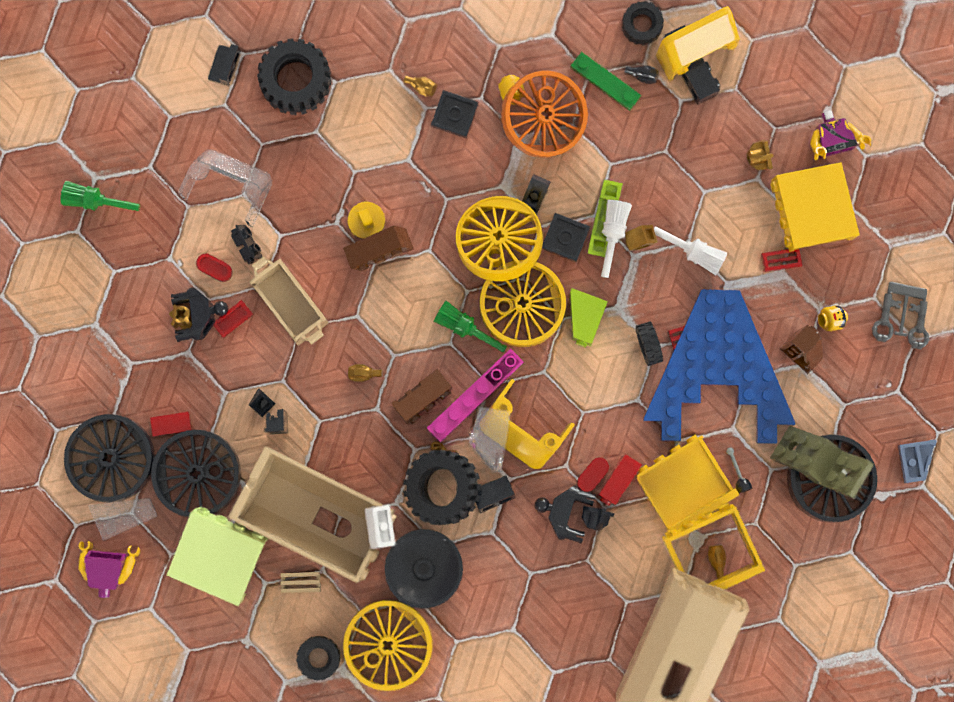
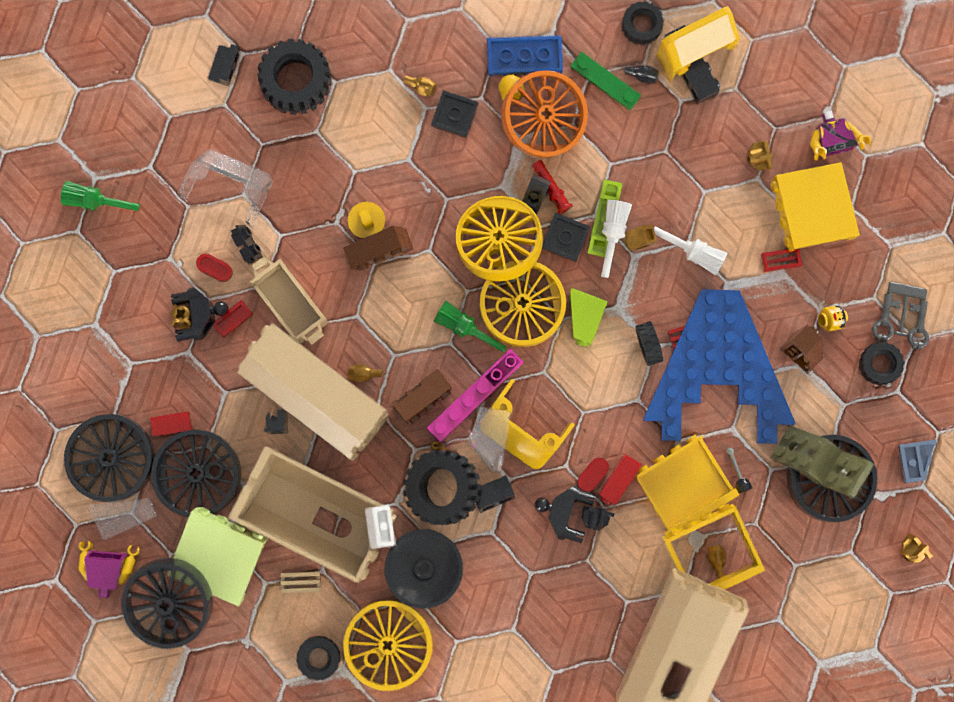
(165, 594): none -> black piece
(261, 403): black slope -> none
(312, 391): none -> tan panel
(524, 55): none -> blue tile
(555, 194): none -> red pin
(892, 353): none -> black tyre
(913, 549): none -> pearl gold piece

